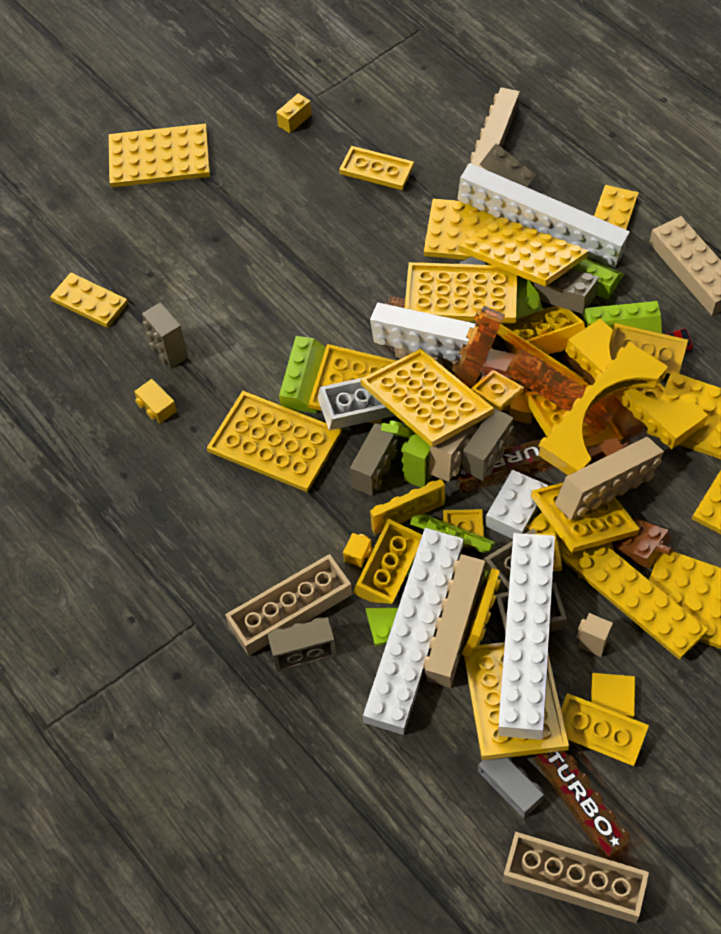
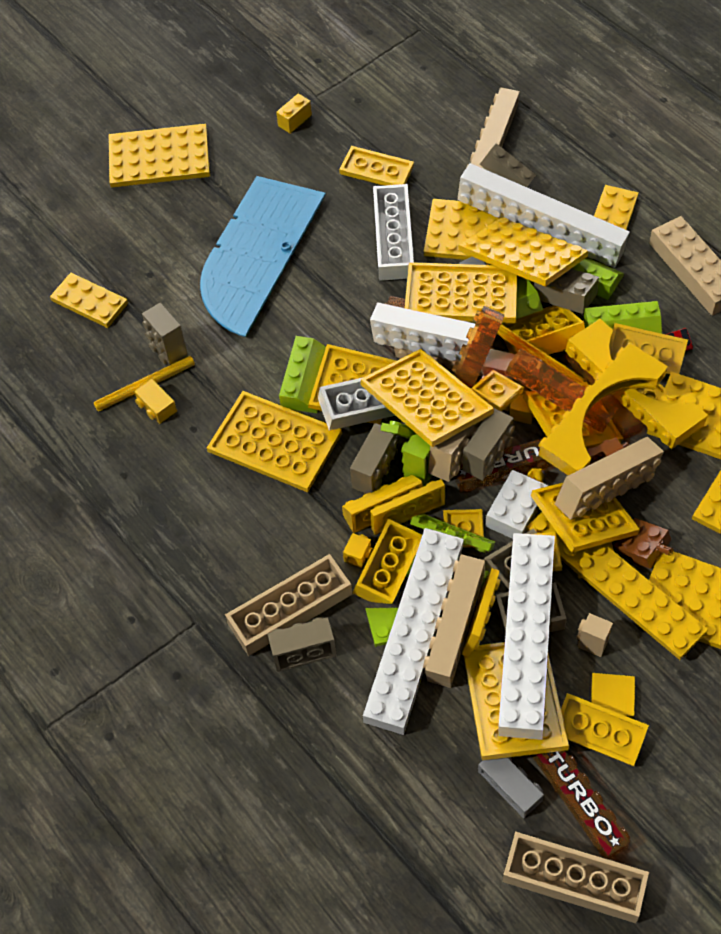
(158, 376): none -> yellow axle
(255, 251): none -> dark azure door
(358, 511): none -> yellow slope
(393, 231): none -> white brick
(536, 474): none -> yellow plate

